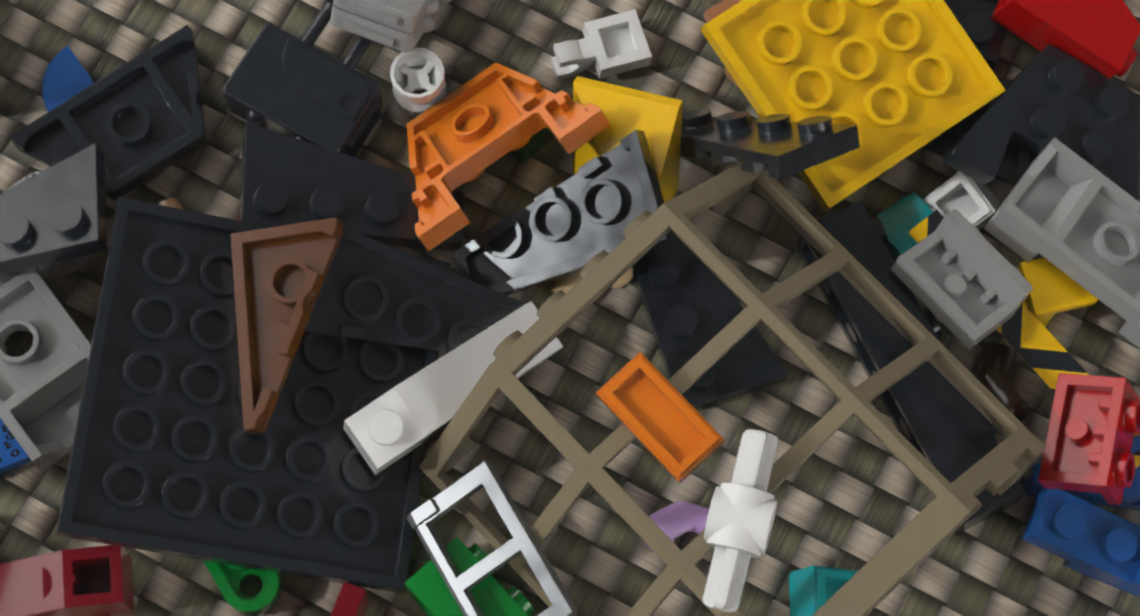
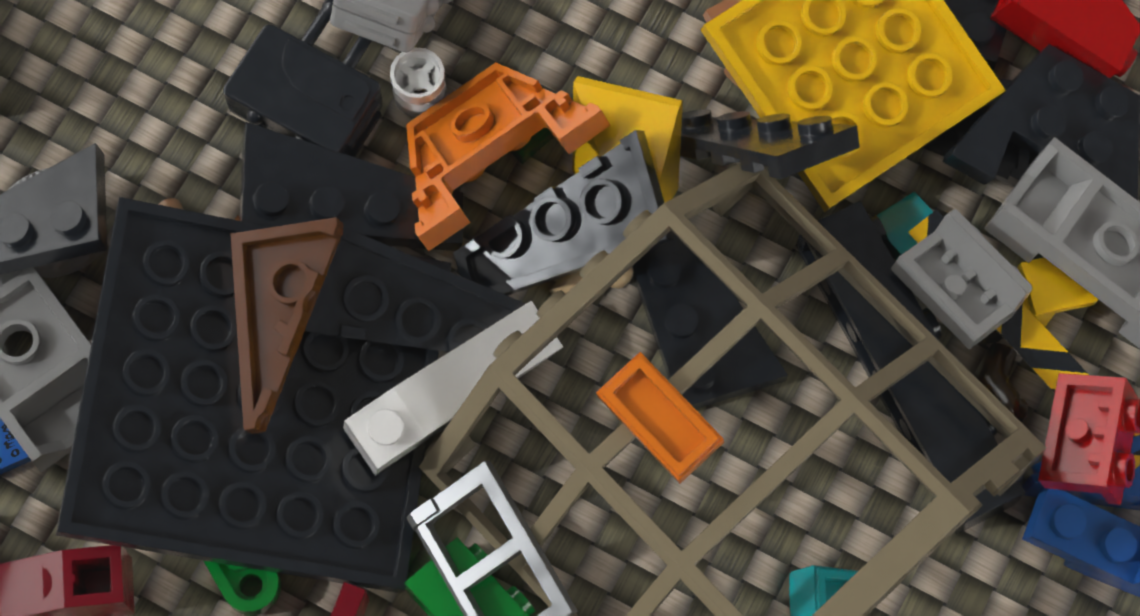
(63, 79): blue tile -> none
(137, 116): black wing -> none
(609, 43): white plate -> none
(680, 518): lavender arm -> none
(740, 520): white axle -> none
(967, 196): white slope -> none

